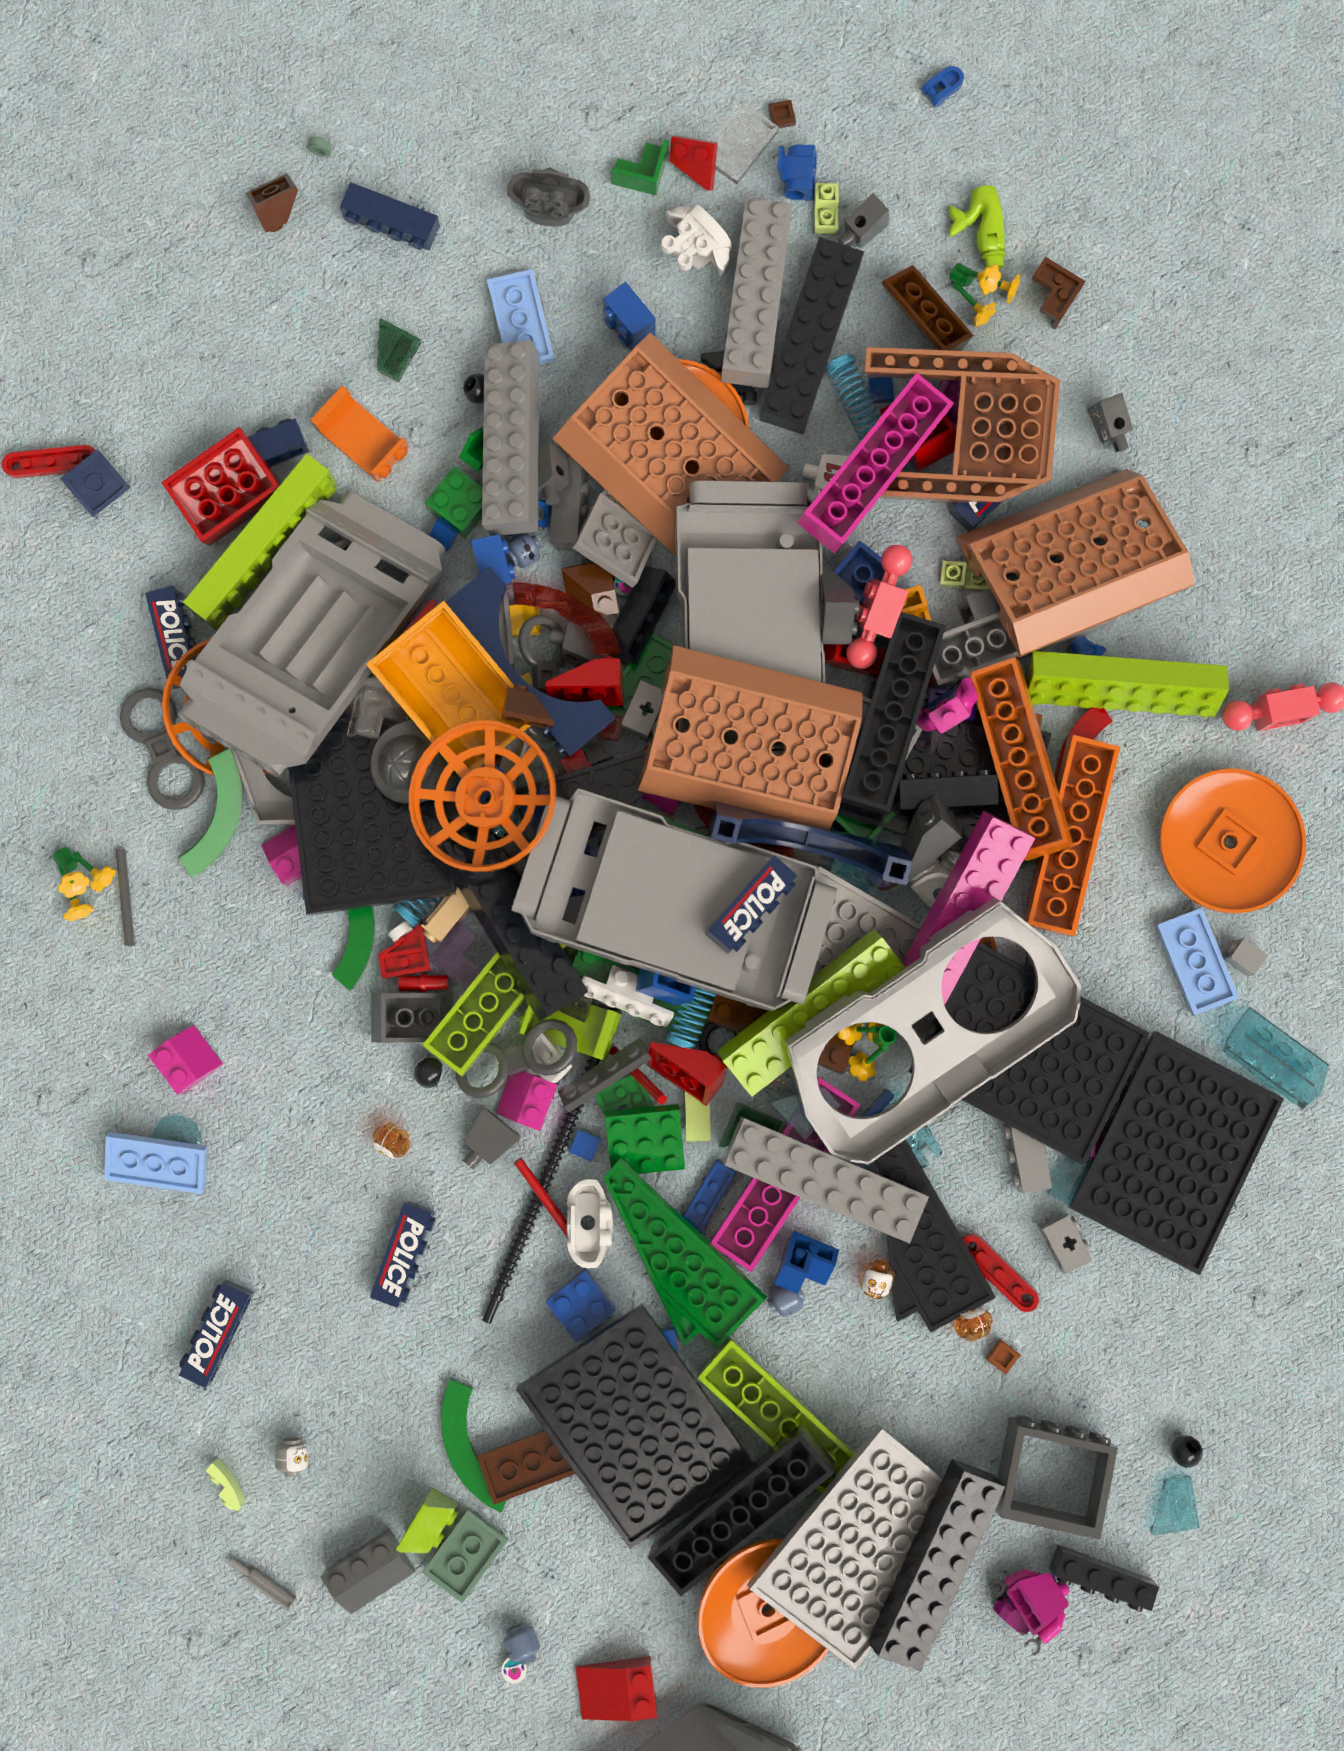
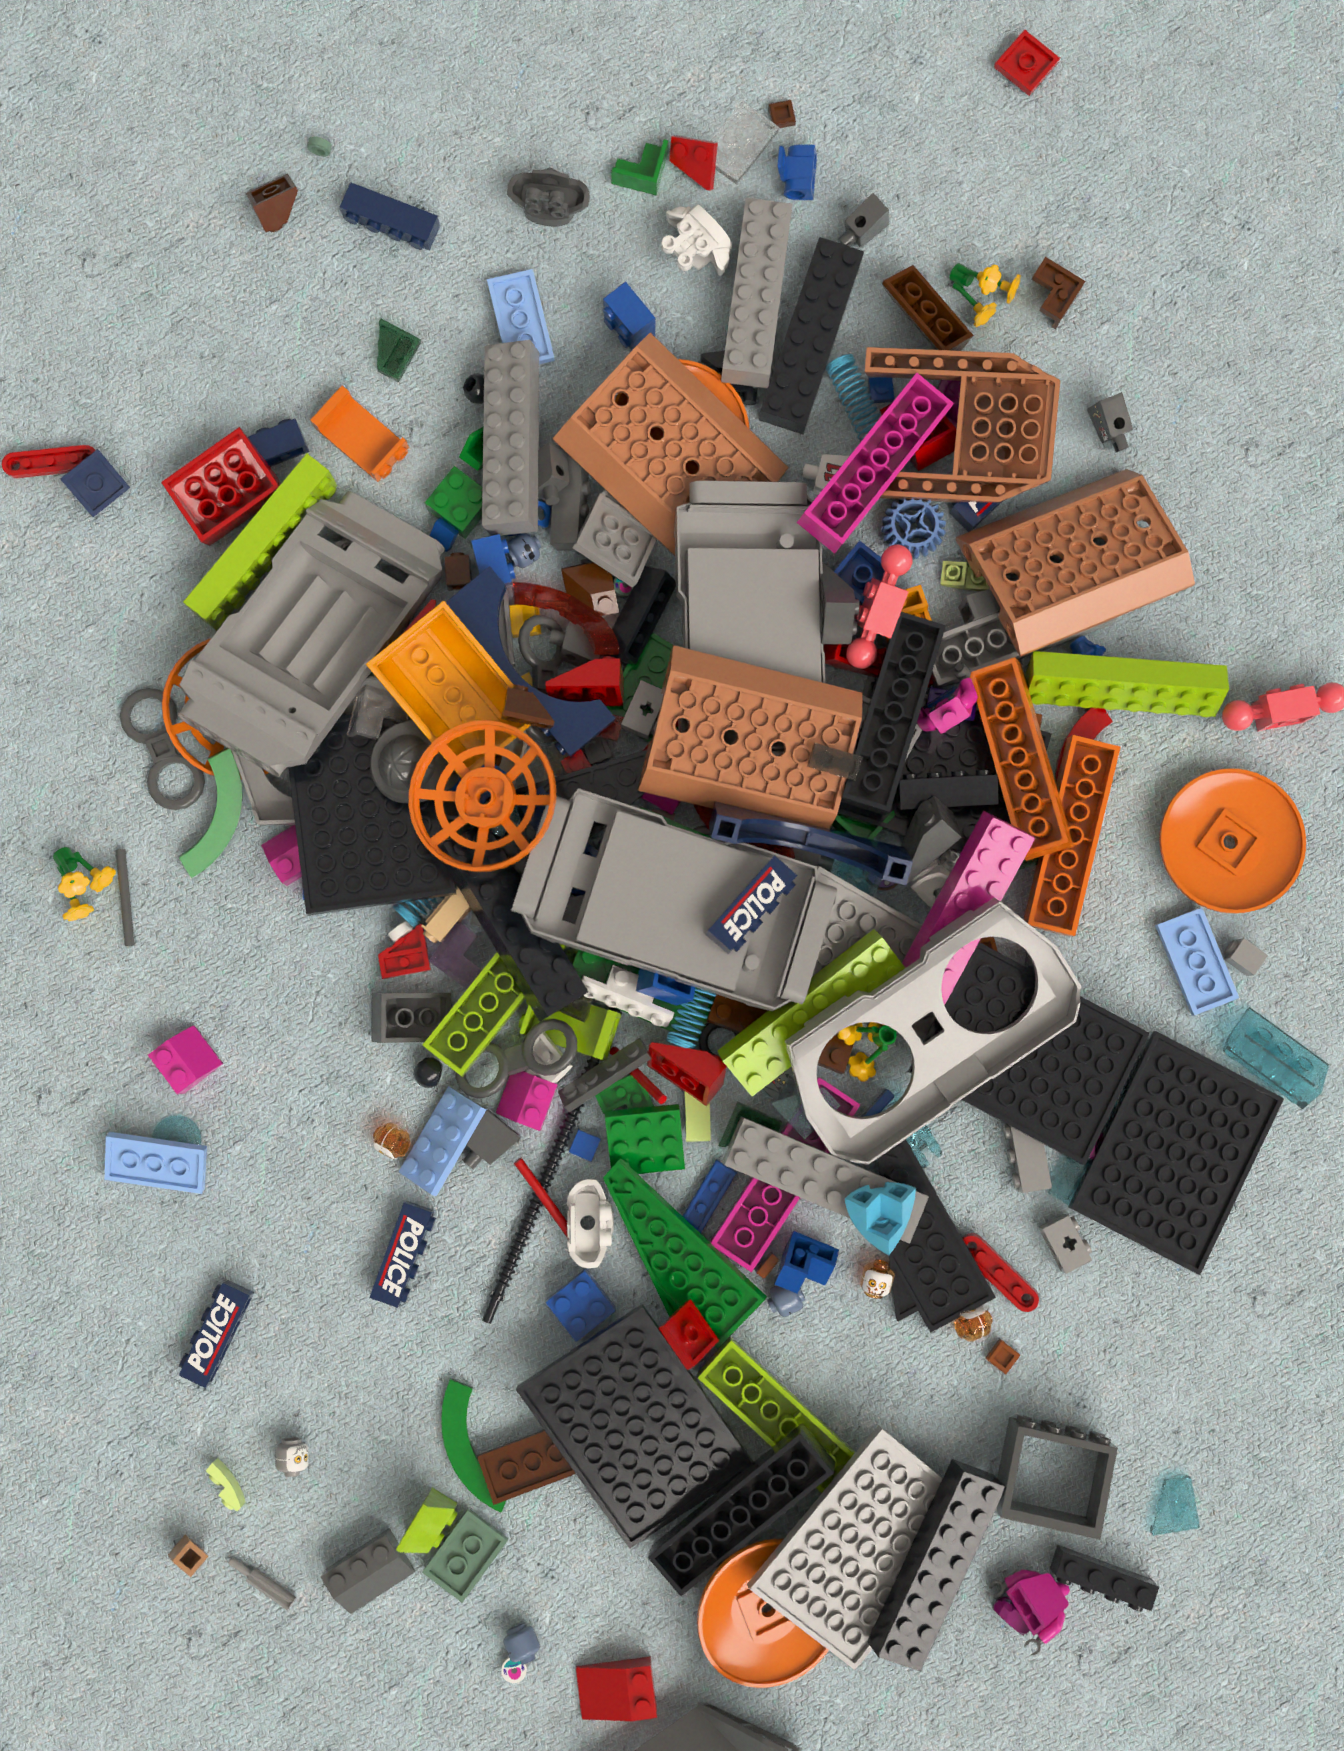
(170, 627): dark blue brick -> none
(187, 1555): none -> medium nougat brick
(358, 947): green tile -> none
(423, 982): red pin -> none
(442, 1141): none -> light blue plate
(457, 570): none -> reddish brown brick
(688, 1334): none -> red plate
(767, 1265): none -> dark orange tile
(826, 208): yellowish green slope -> none
(834, 761): none -> clear smoke plate
(881, 1213): none -> medium azure brick
(921, 531): none -> medium blue gear
(950, 81): blue plate -> none
(990, 234): lime piece -> none
(1027, 62): none -> red plate
(1186, 1451): black piece -> none

